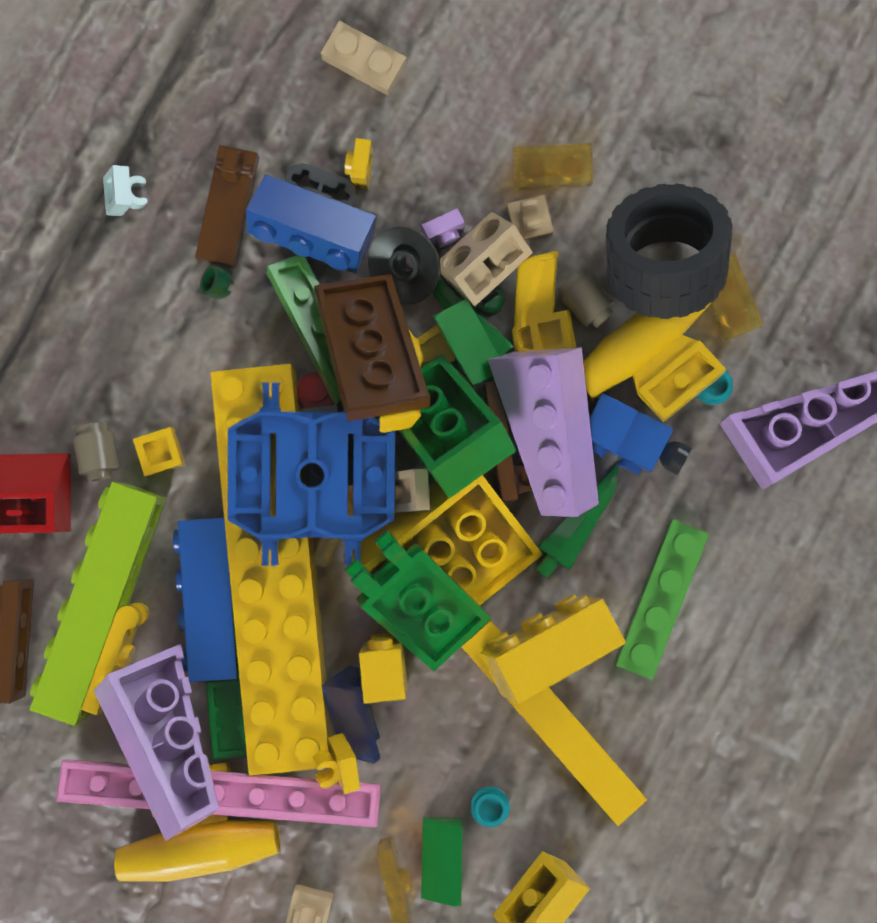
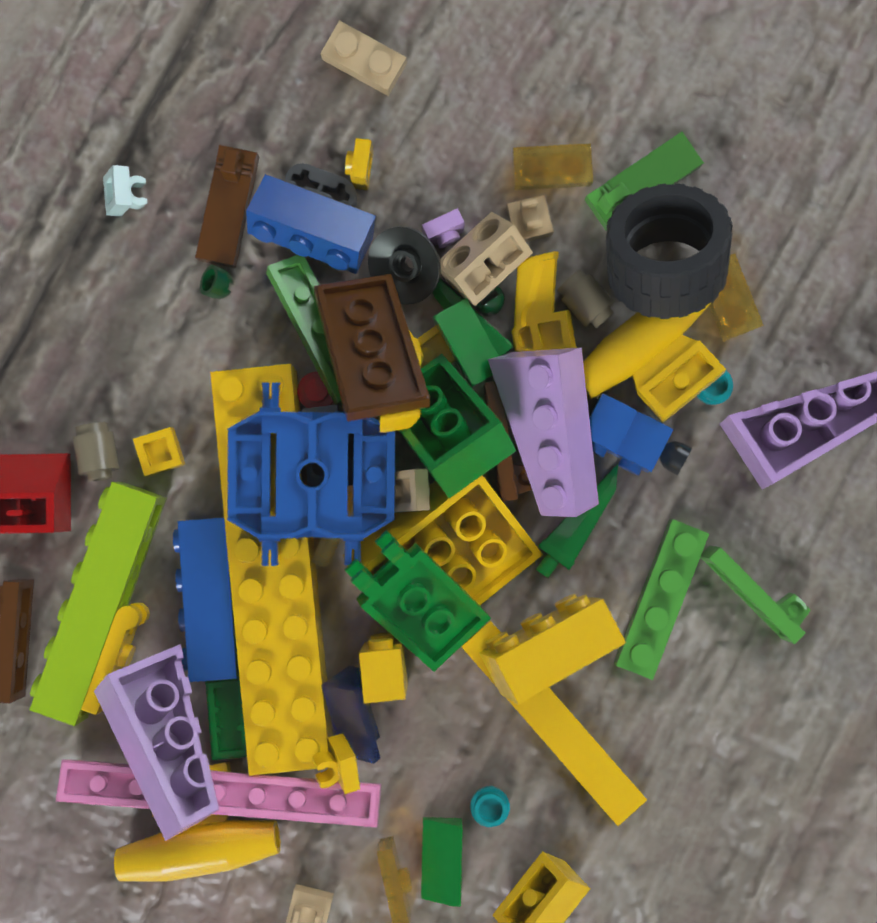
(663, 165): none -> bright green hinge
(781, 616): none -> bright green hinge

